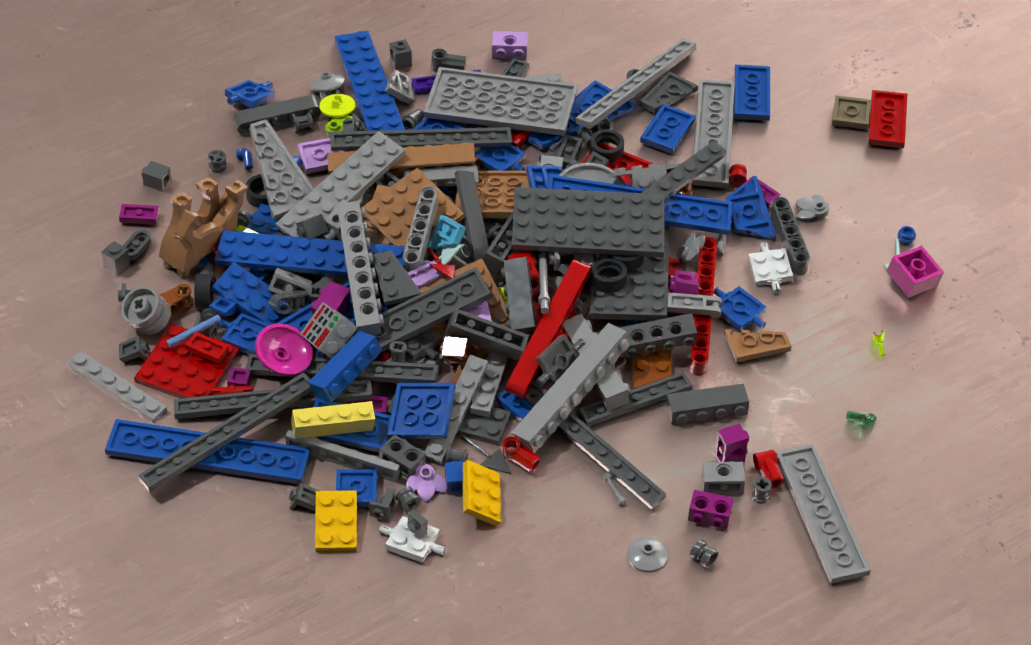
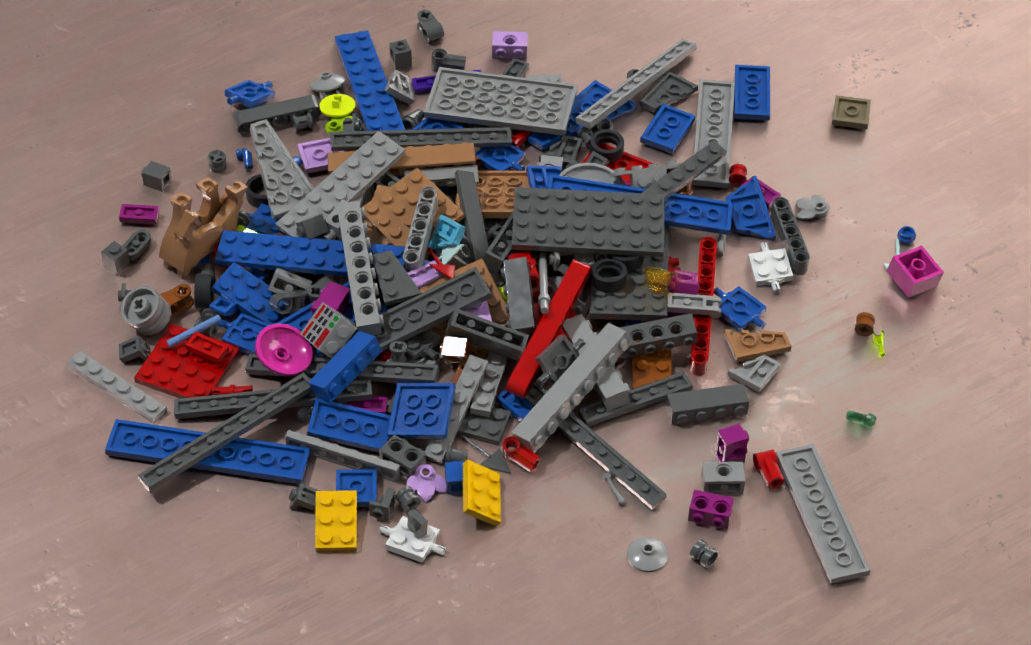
(239, 377): magenta plate -> none
(332, 420): light yellow brick -> none
(429, 26): none -> dark grey piece
(658, 278): none -> clear yellow piece
(691, 248): light grey plate -> none
(756, 372): none -> light grey wing
(762, 487): dark grey bush -> none
(864, 324): none -> dark orange wheel
(888, 118): red plate -> none

